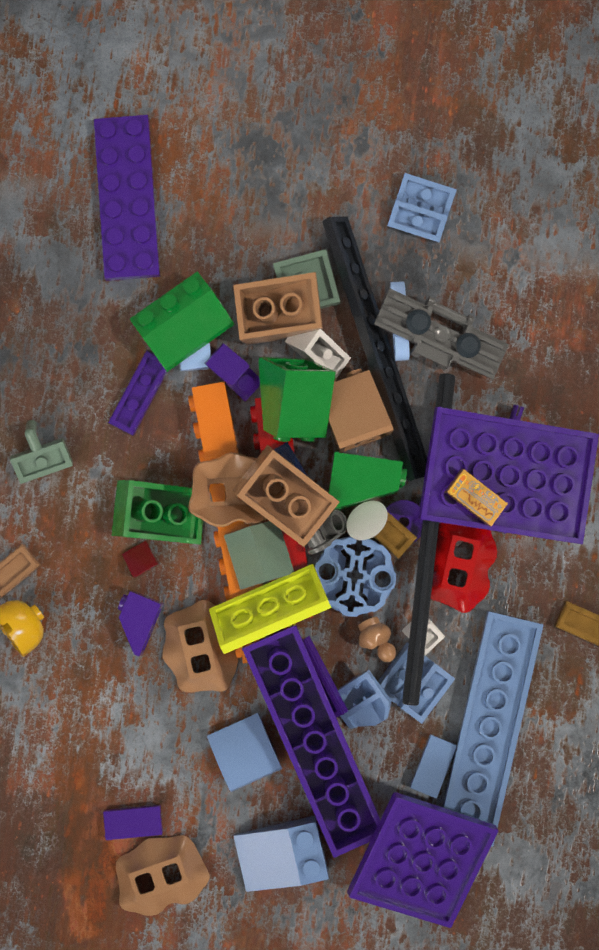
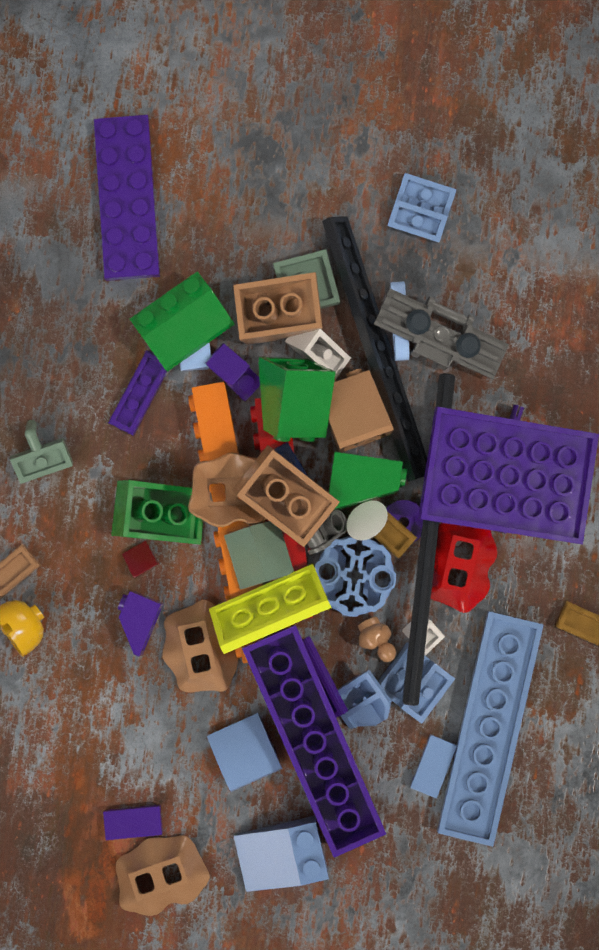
(422, 860): dark purple plate -> none
(476, 497): tile -> none

